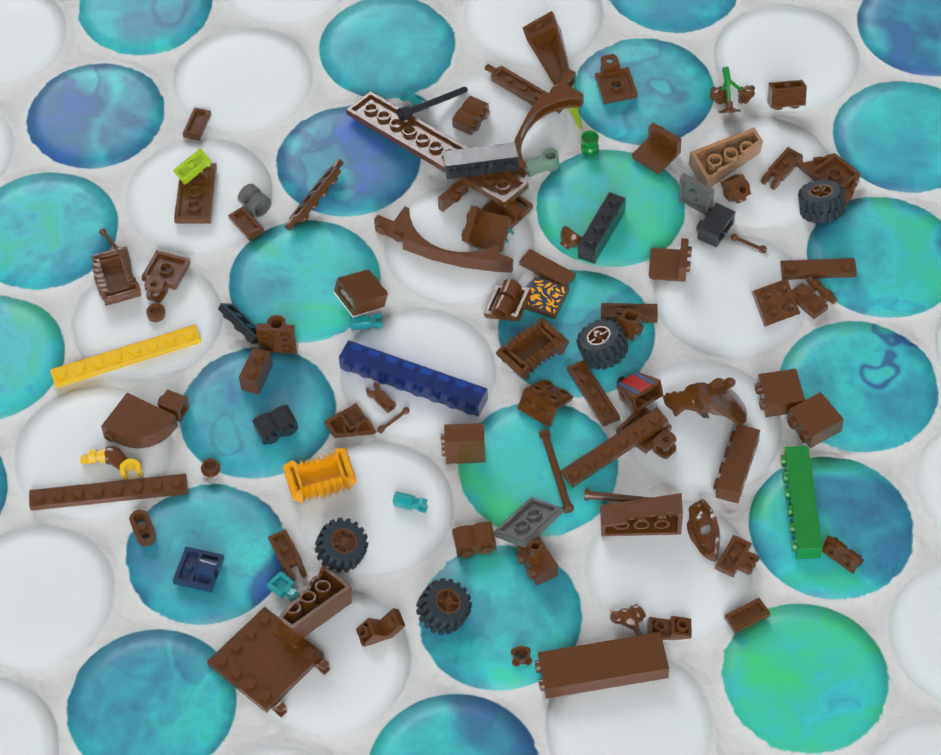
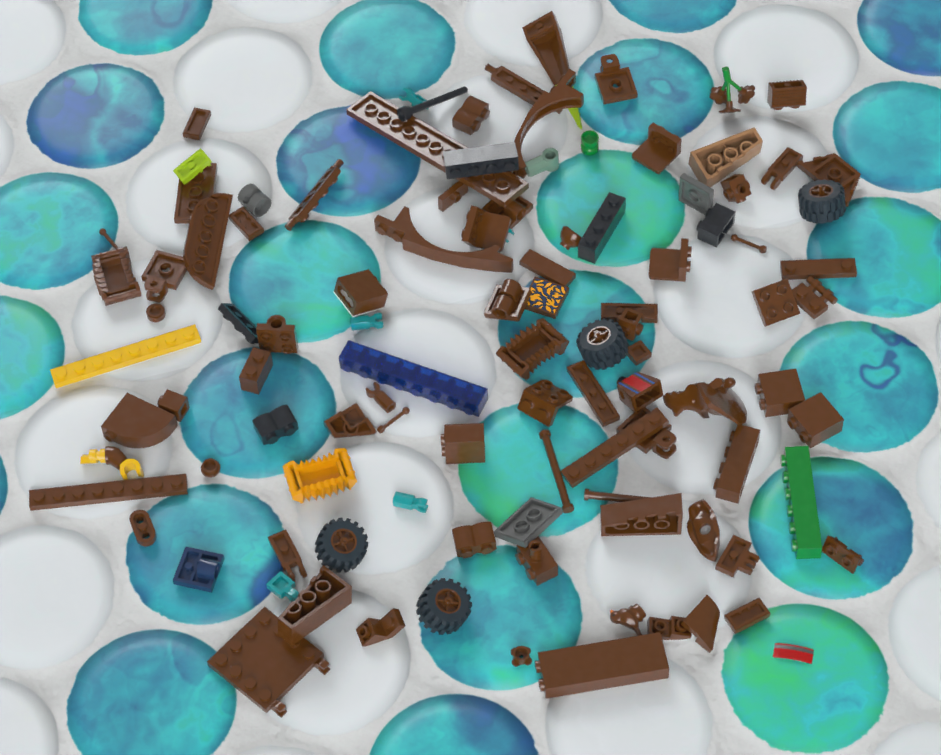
(206, 238): none -> reddish brown plate
(638, 353): none -> reddish brown plate
(703, 623): none -> reddish brown slope
(793, 652): none -> red sticker

